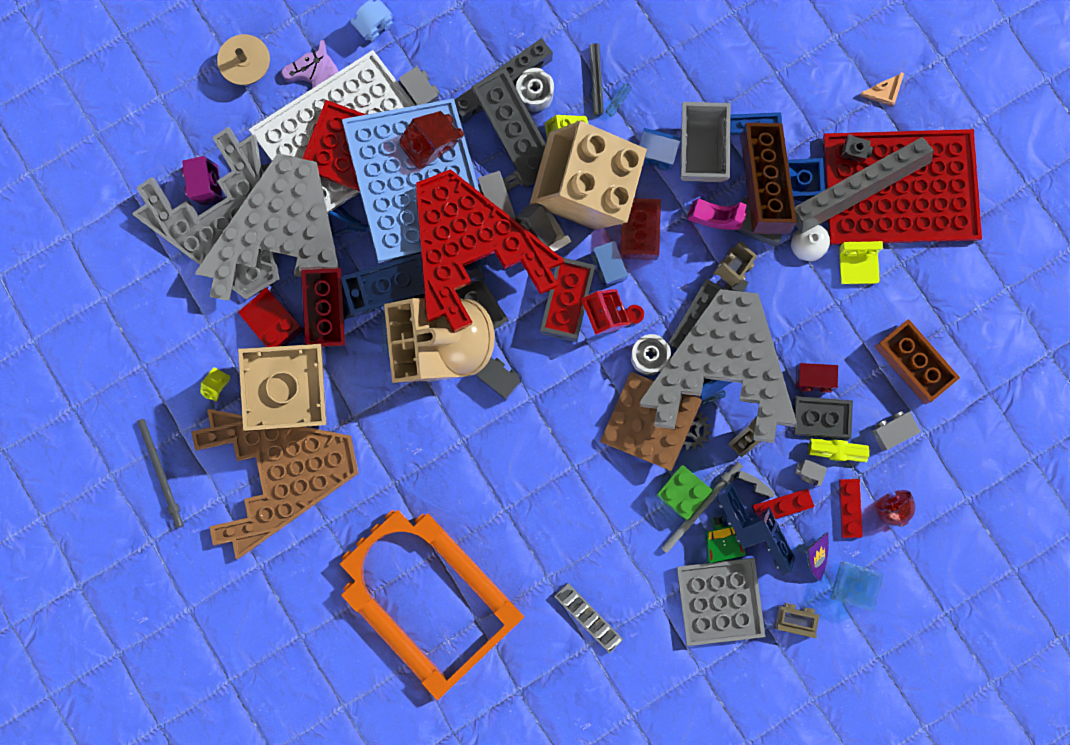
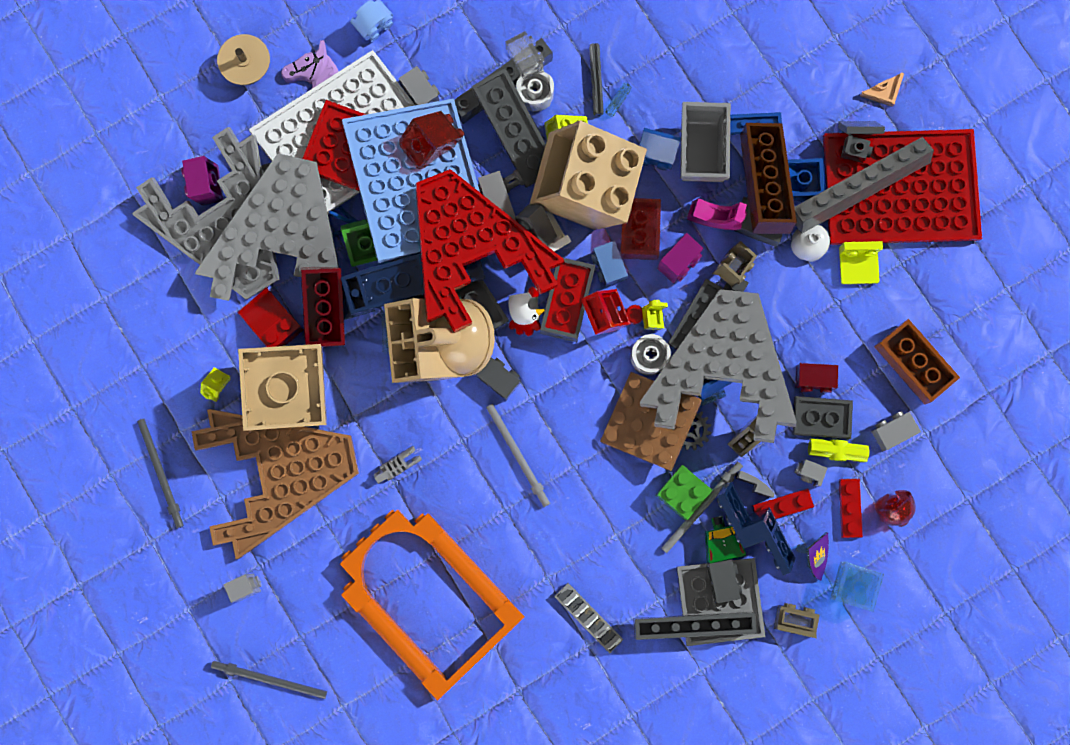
(232, 669): none -> dark grey bar
(243, 587): none -> light grey brick
(359, 242): none -> bright green brick
(396, 465): none -> light grey hinge
(524, 55): none -> clear brick
(525, 312): none -> white piece
(536, 488): none -> light grey bar
(653, 315): none -> neon yellow bracket
(679, 259): none -> magenta brick
(694, 625): none -> dark grey brick
(723, 581): none -> dark grey brick
(861, 127): none -> dark grey tile

